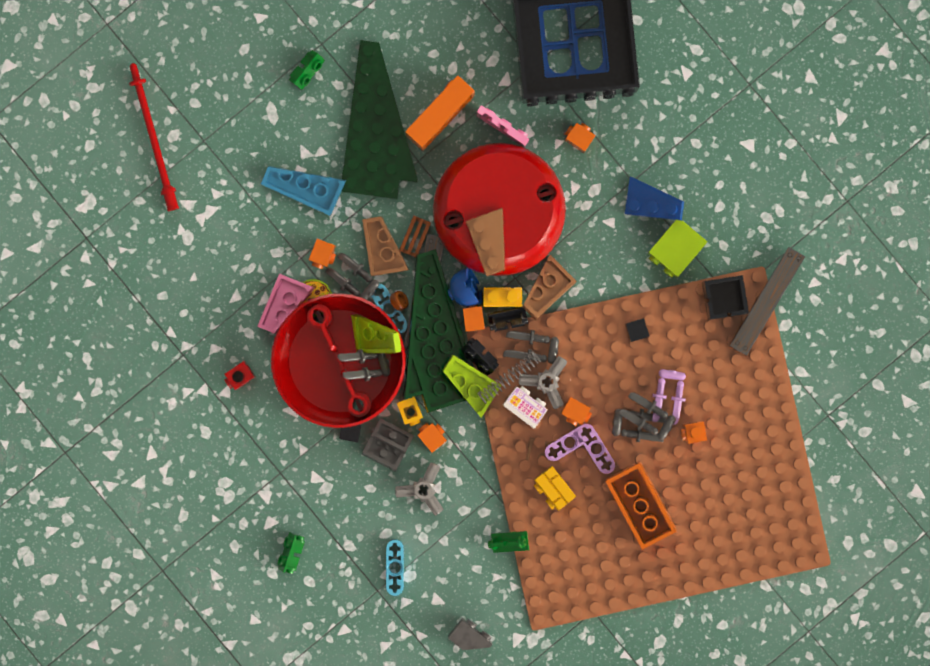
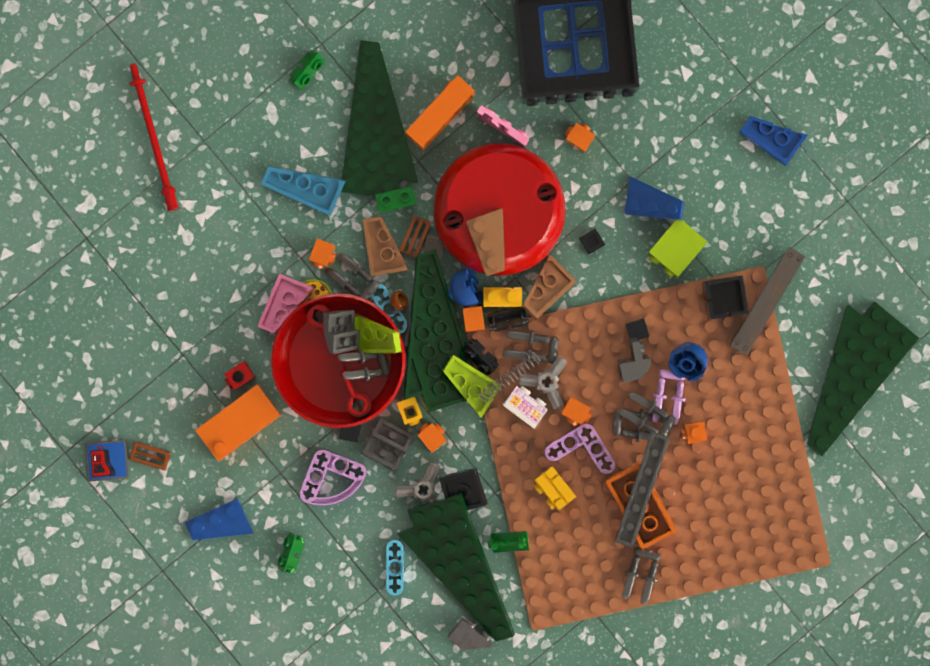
(106, 460): none -> slope
(134, 450): none -> dark orange tile
(220, 522): none -> blue wing
(238, 422): none -> orange brick
(330, 465): none -> lavender beam
(340, 331): none -> dark grey slope
(395, 199): none -> green hinge
(451, 549): none -> dark green wing
(468, 484): none -> black tile
(592, 241): none -> black tile
(635, 366): none -> dark grey brick
(642, 489): none -> dark grey tile
(649, 579): none -> dark grey piece
(688, 361): none -> blue cylinder
(772, 139): none -> blue wing
(861, 360): none -> dark green wing

